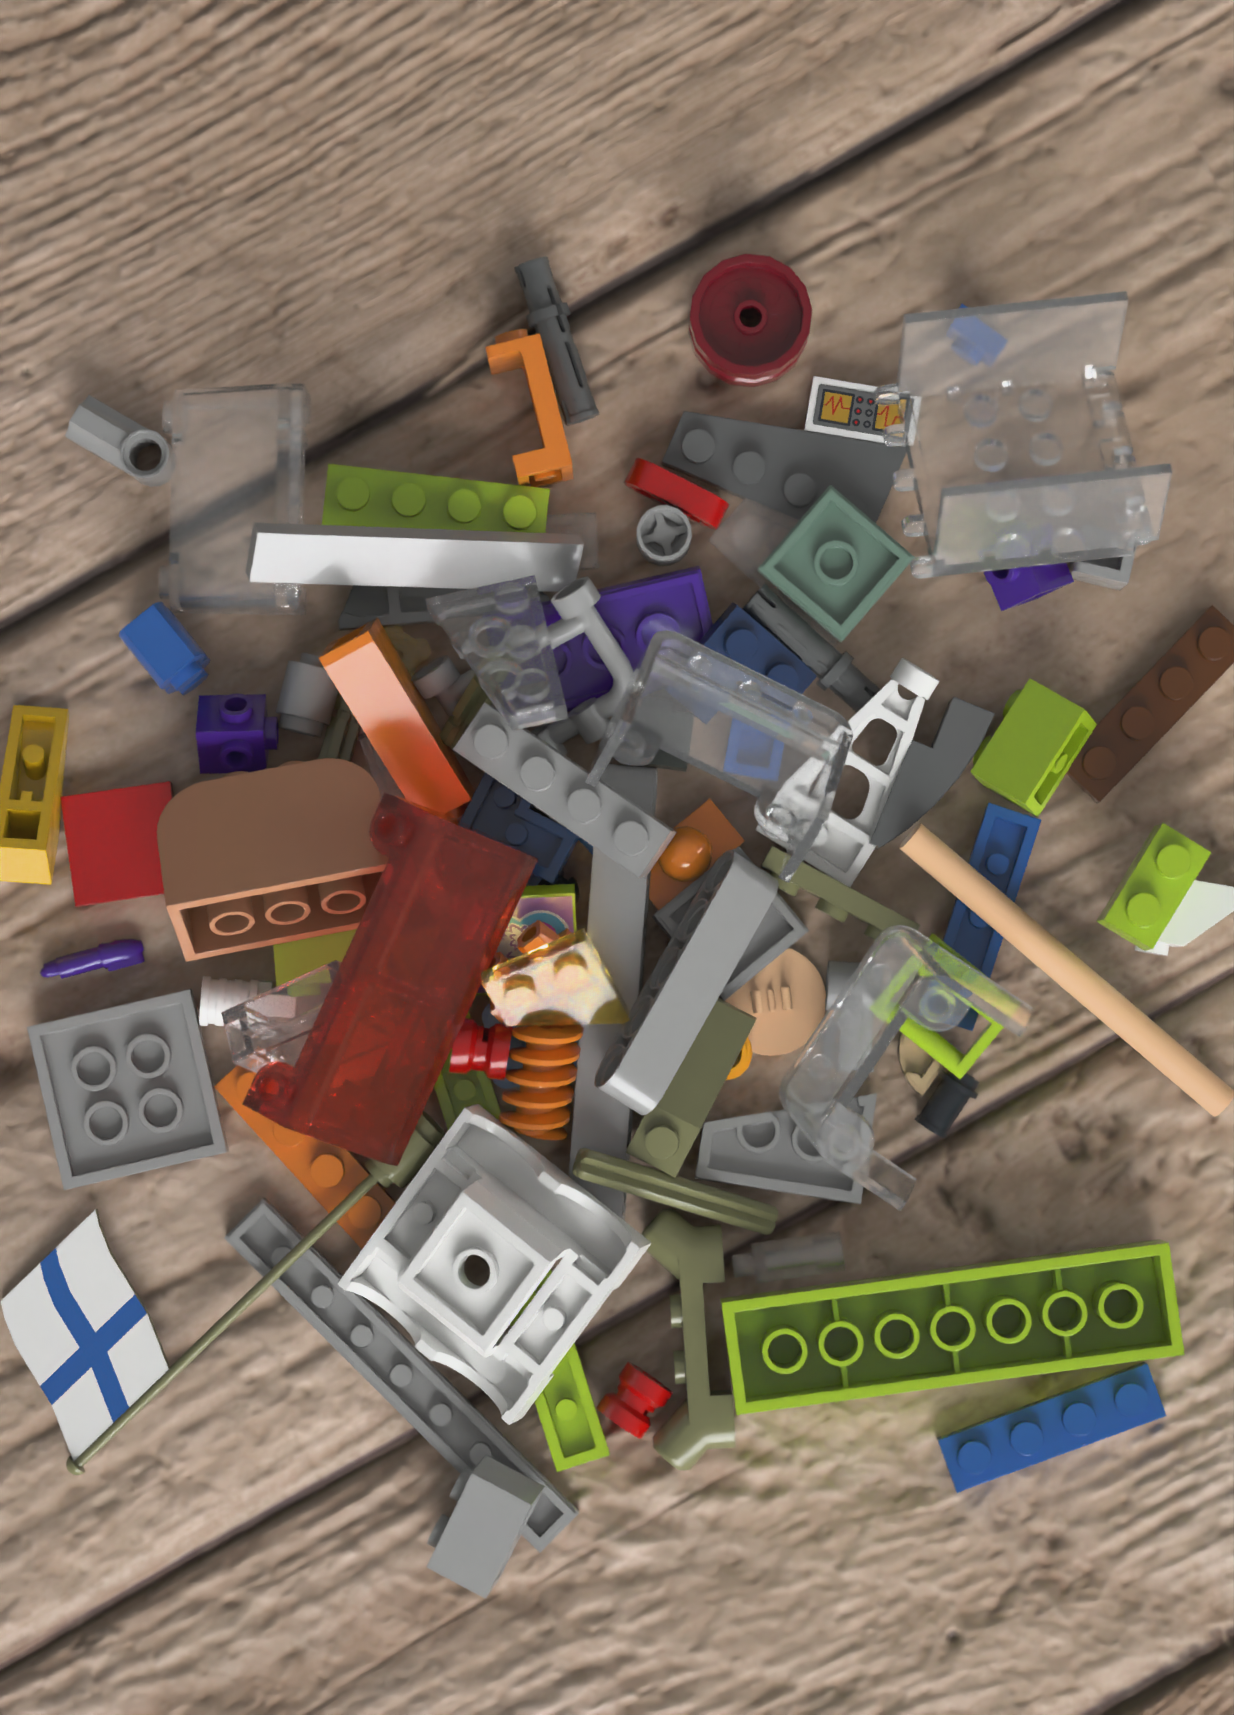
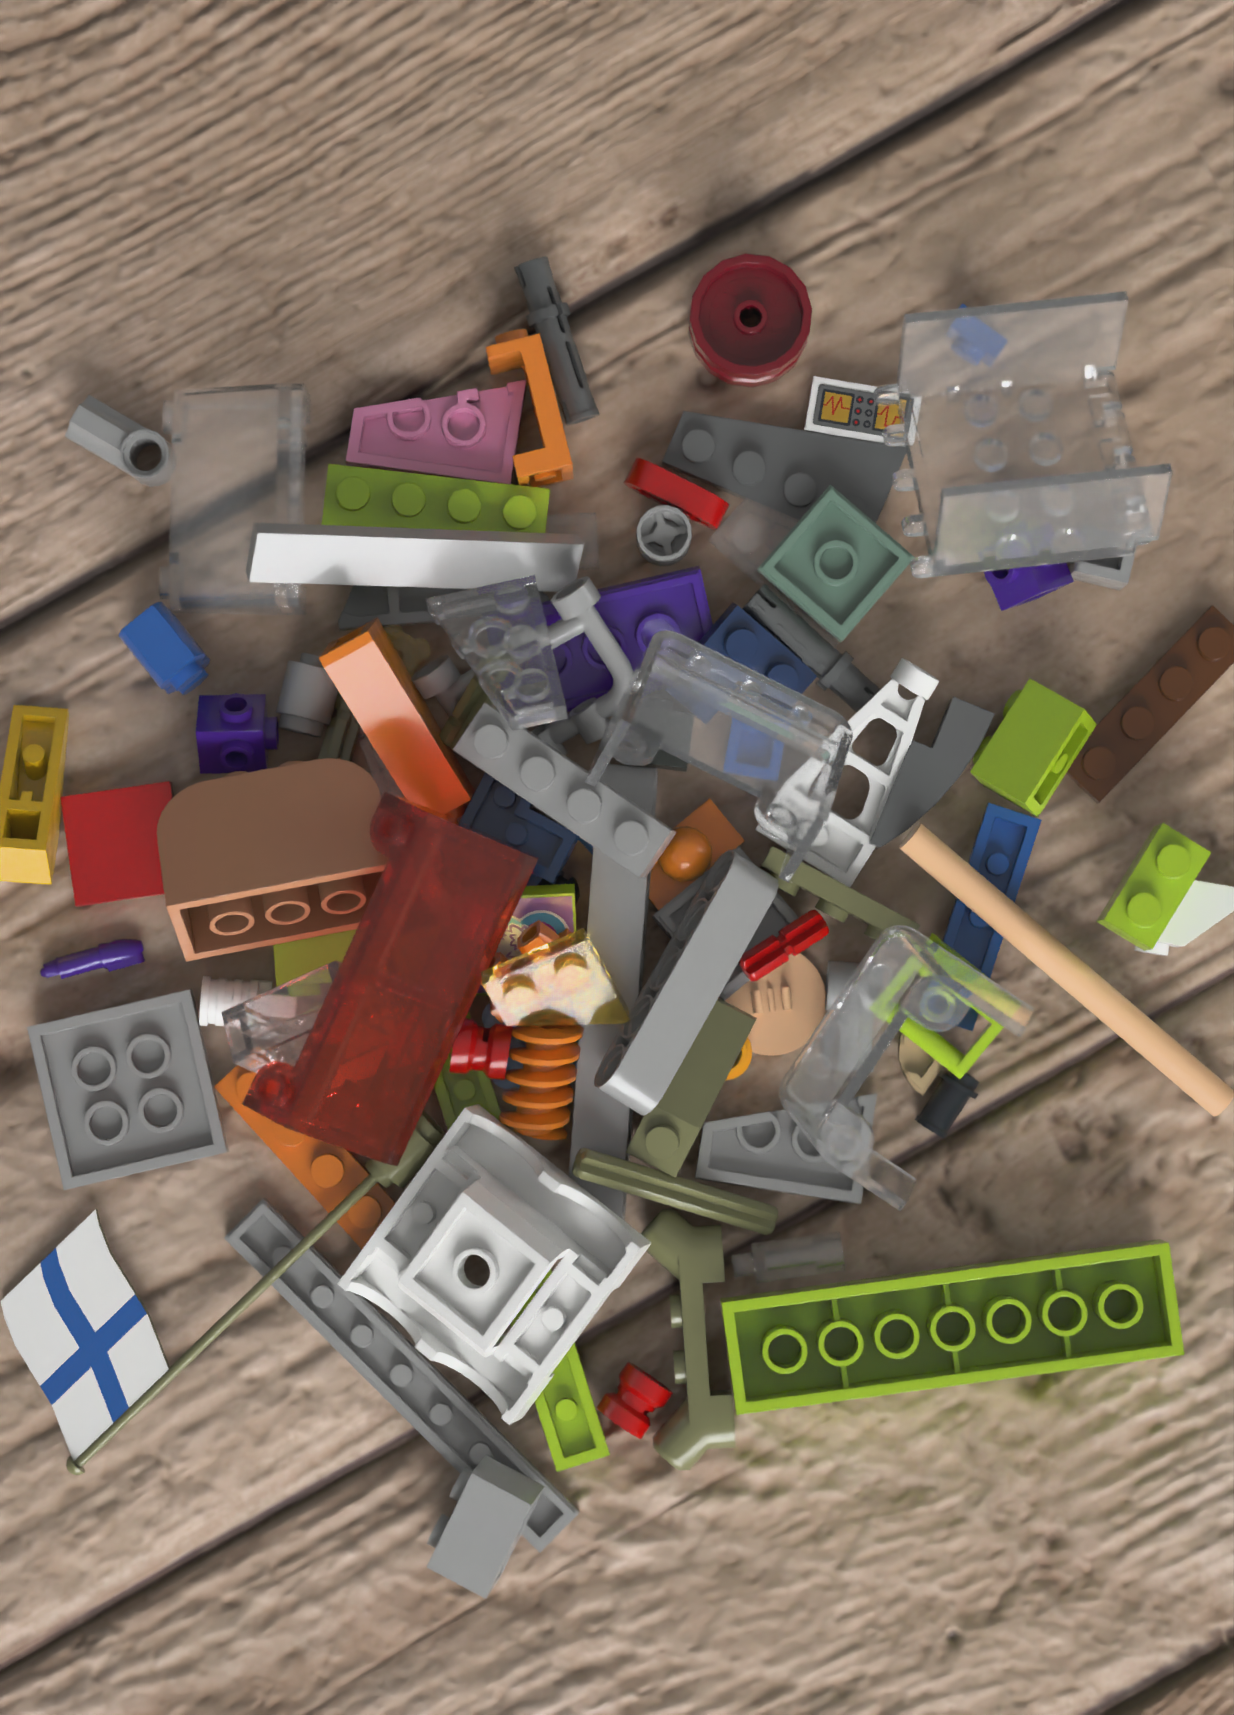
(443, 436): none -> bright pink wing
(791, 940): none -> red piece
(1051, 1427): blue plate -> none

